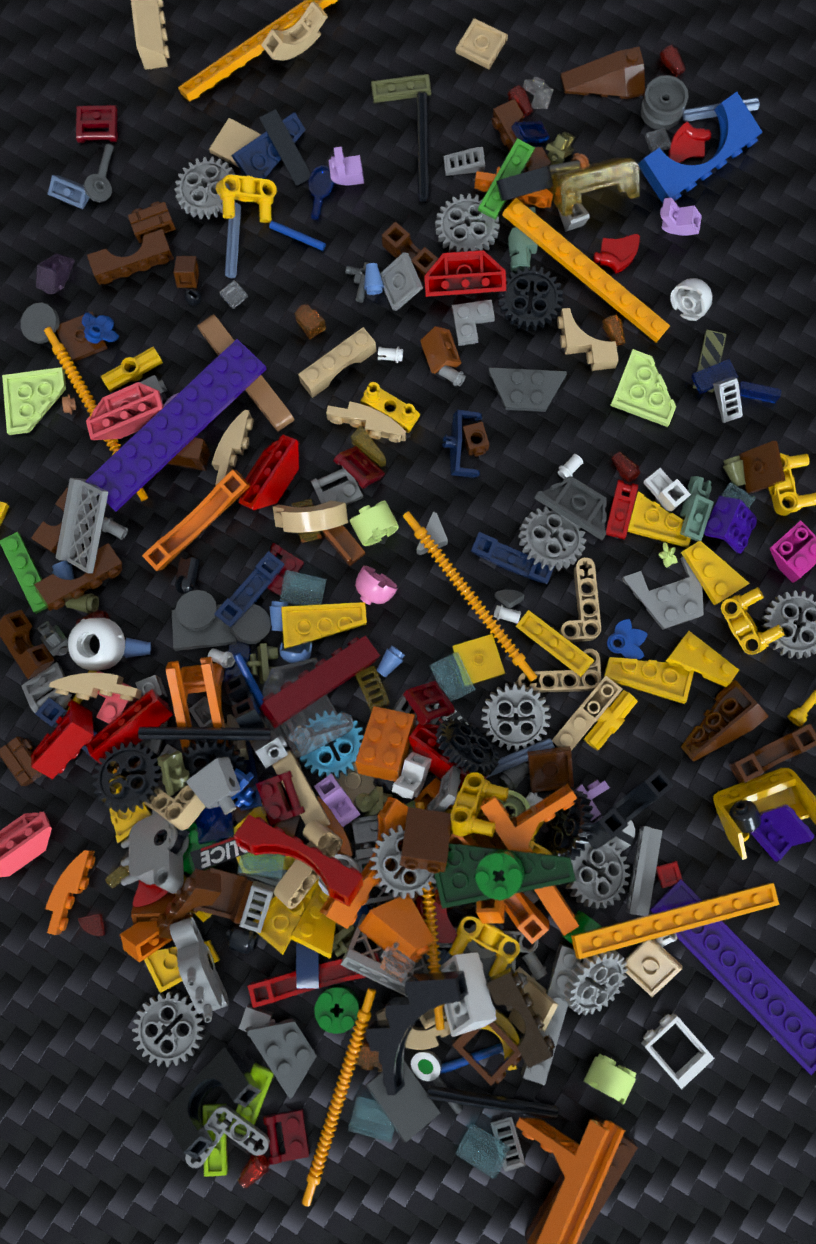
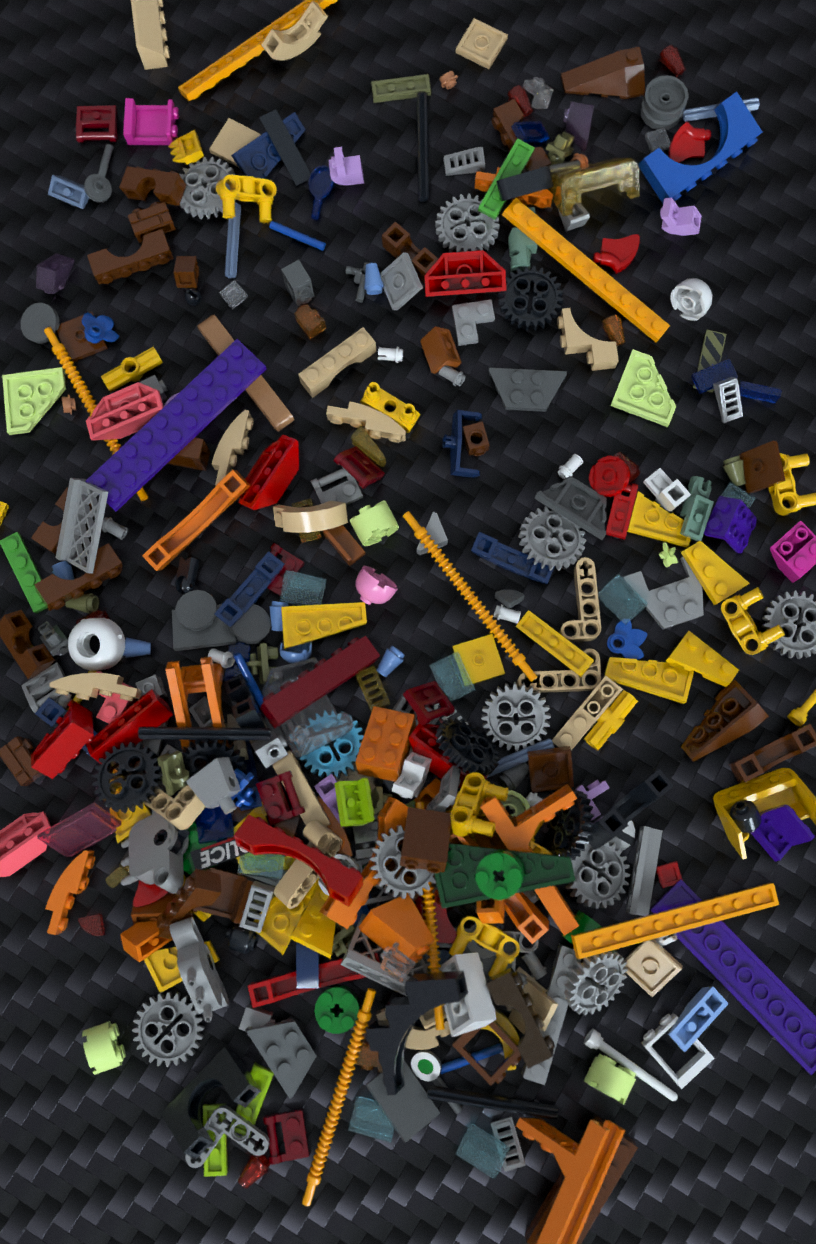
(80, 830): none -> clear pink piece
(103, 1048): none -> yellowish green brick
(139, 182): none -> reddish brown arch
(150, 123): none -> dark pink panel
(187, 148): none -> yellow plate
(298, 283): none -> dark grey brick
(354, 802): none -> lime bracket
(448, 80): none -> nougat plate
(579, 123): none -> clear purple slope
(594, 1040): none -> white piece
(609, 476): none -> red tile
(622, 599): none -> clear light blue plate
(697, 1017): none -> light blue slope

